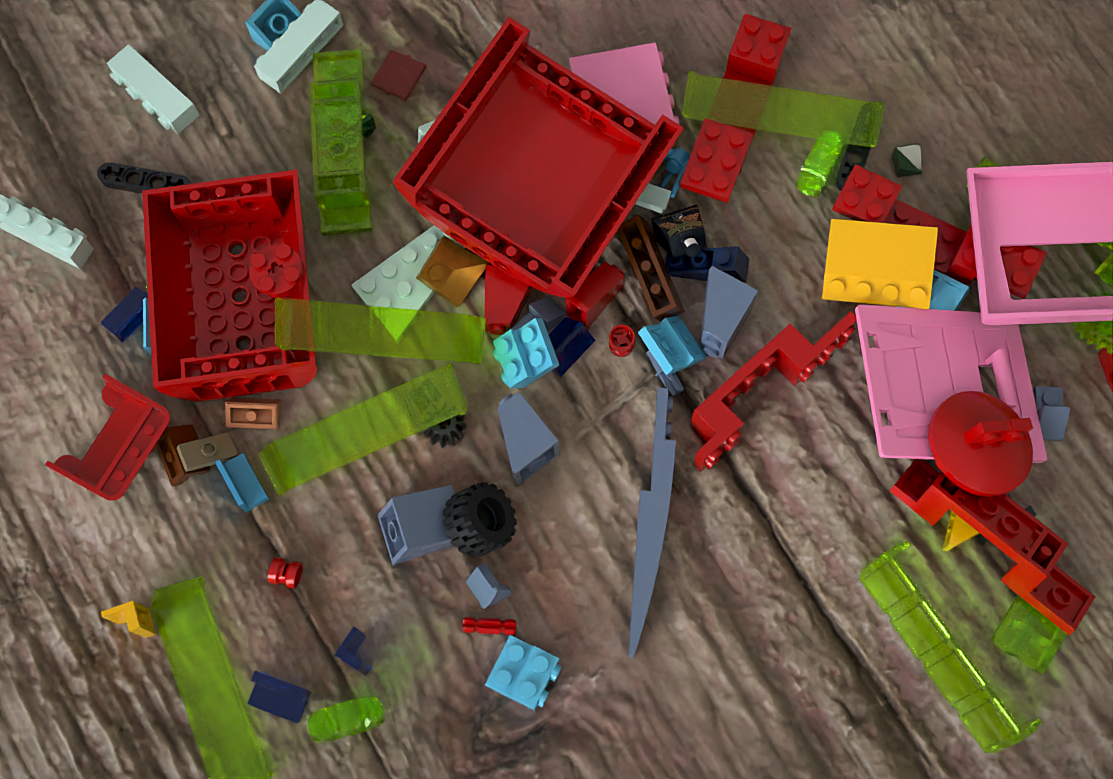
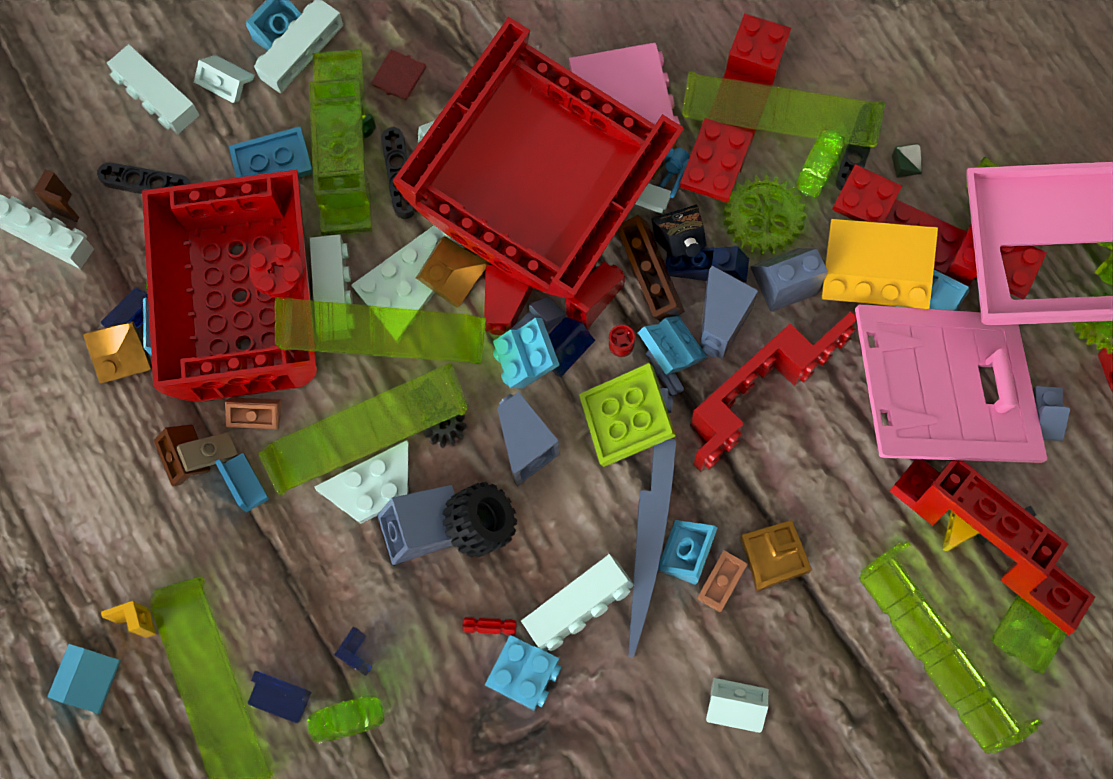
(55, 195): none -> reddish brown panel
(84, 679): none -> medium azure slope
(117, 351): none -> pearl gold plate
(120, 445): red windscreen -> none
(222, 77): none -> light aqua panel
(272, 154): none -> dark azure plate
(285, 572): red wheel -> none
(330, 269): none -> light aqua brick
(369, 485): none -> light aqua wing
(392, 171): none -> black beam
(486, 587): sand blue tile -> none
(578, 603): none -> light aqua brick
(627, 415): none -> lime plate
(687, 550): none -> medium azure slope
(722, 581): none -> nougat plate
(737, 705): none -> light aqua panel
(775, 555): none -> pearl gold plate
(787, 211): none -> clear neon green gear
(790, 277): none -> sand blue slope
(981, 443): red bracket -> none

